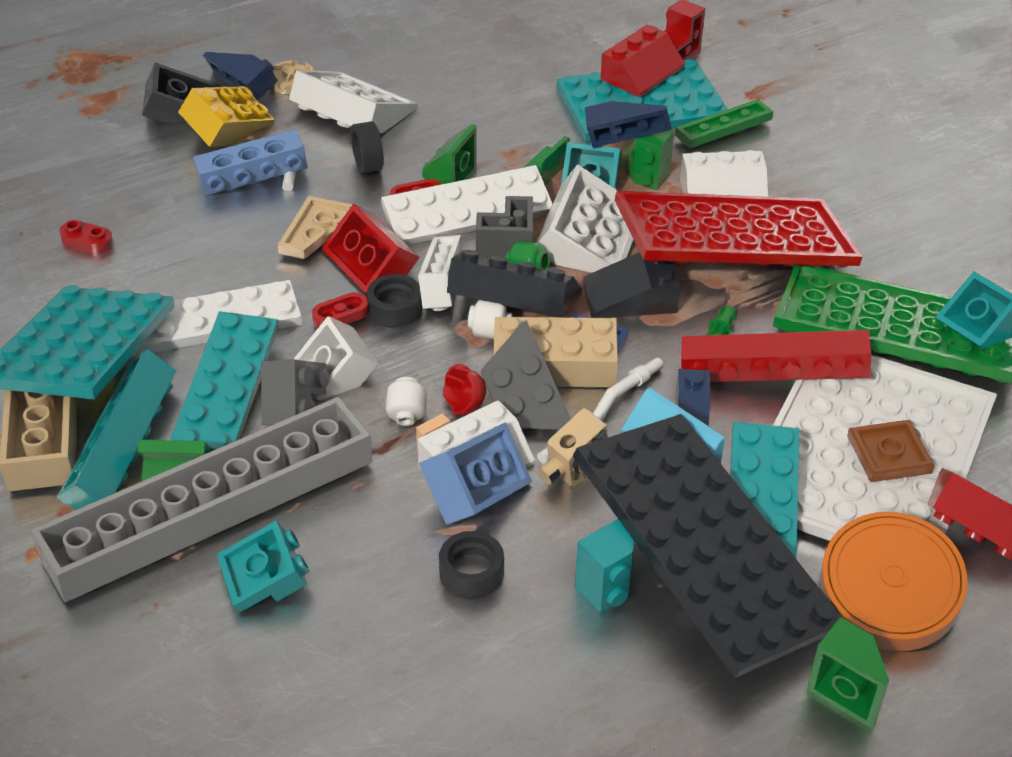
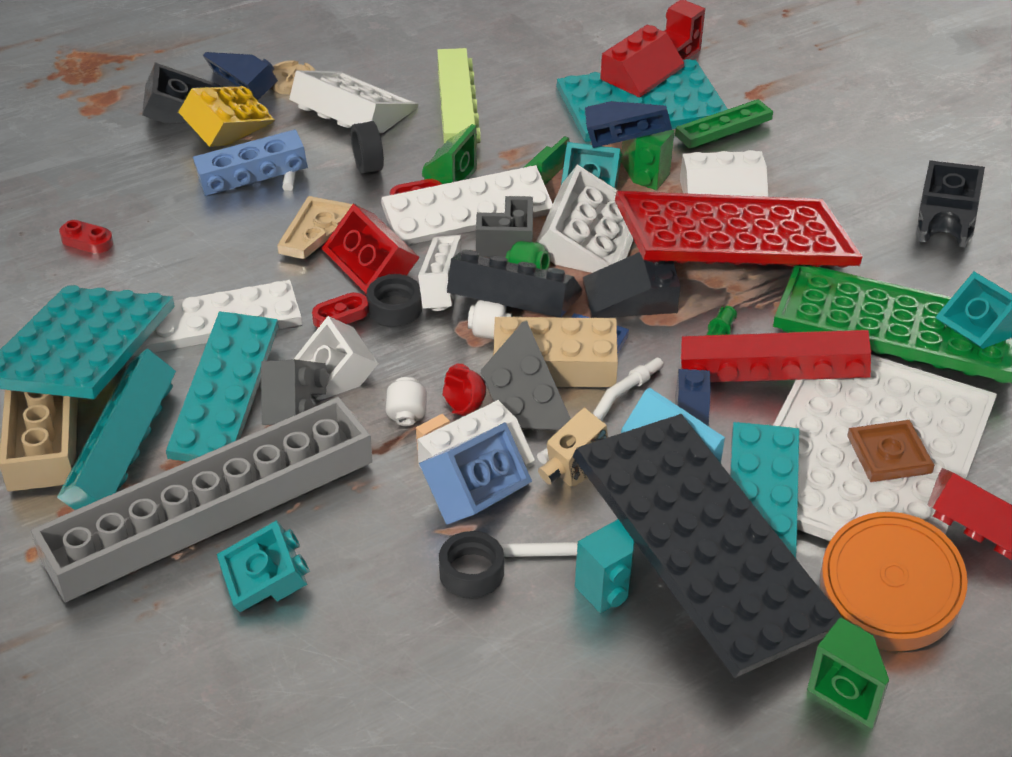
(167, 454): green panel -> none
(457, 92): none -> yellowish green brick
(539, 549): none -> white bar
(950, 200): none -> black brick

